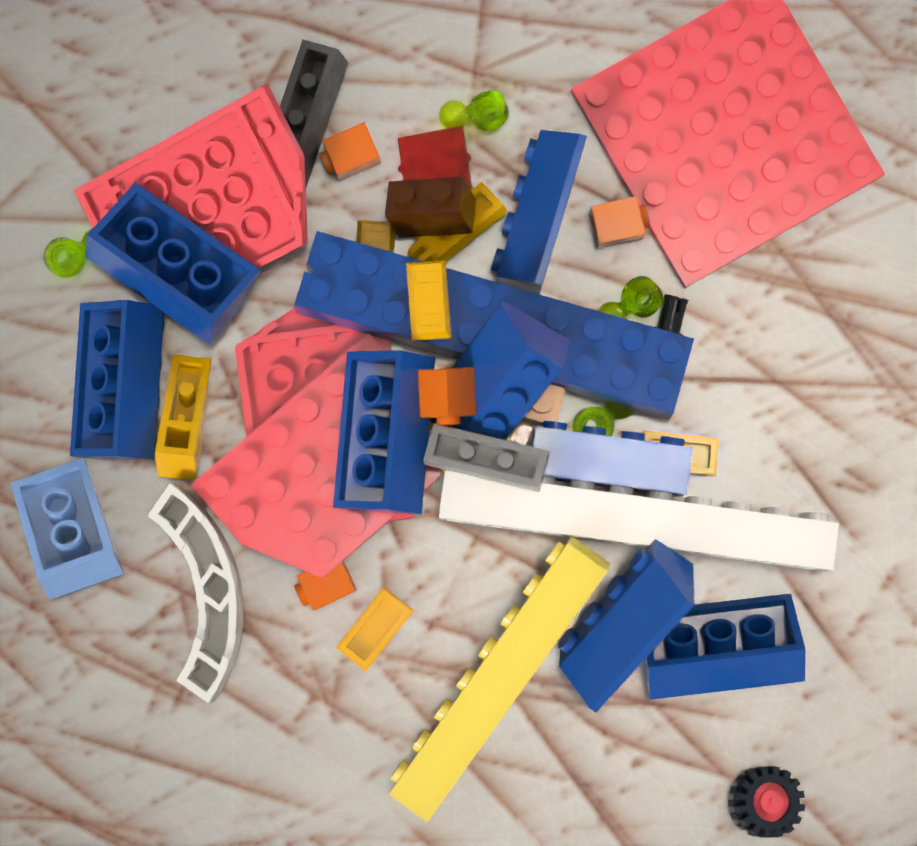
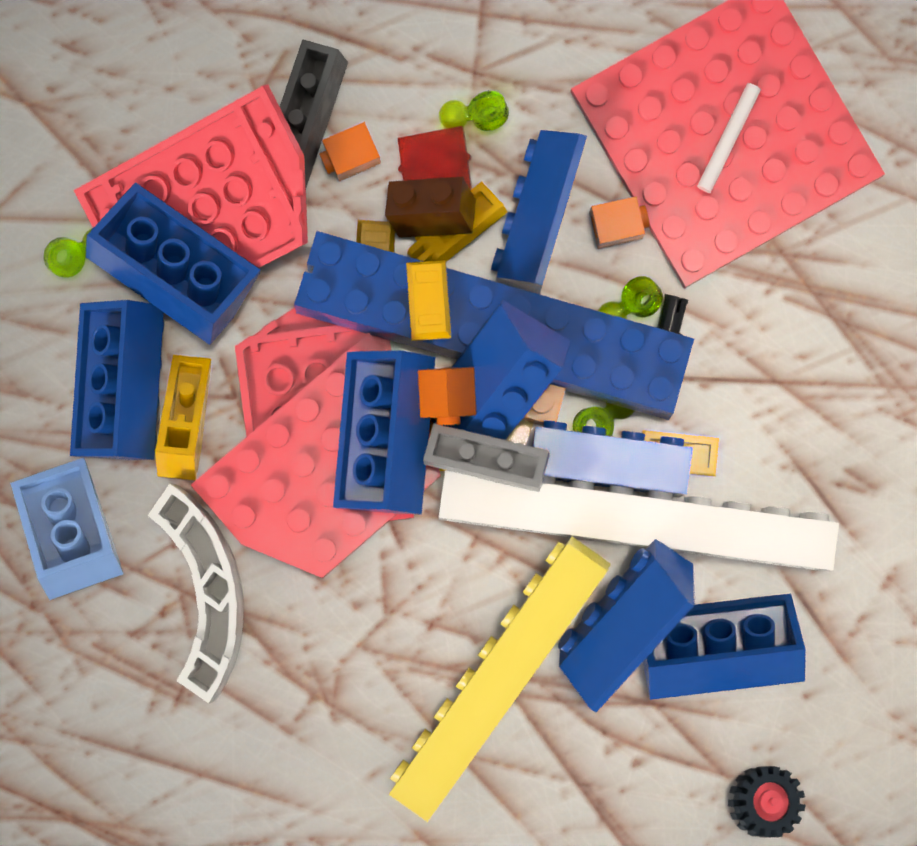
(324, 590): orange brick -> none
(374, 629): yellow tile -> none
(729, 137): none -> white bar

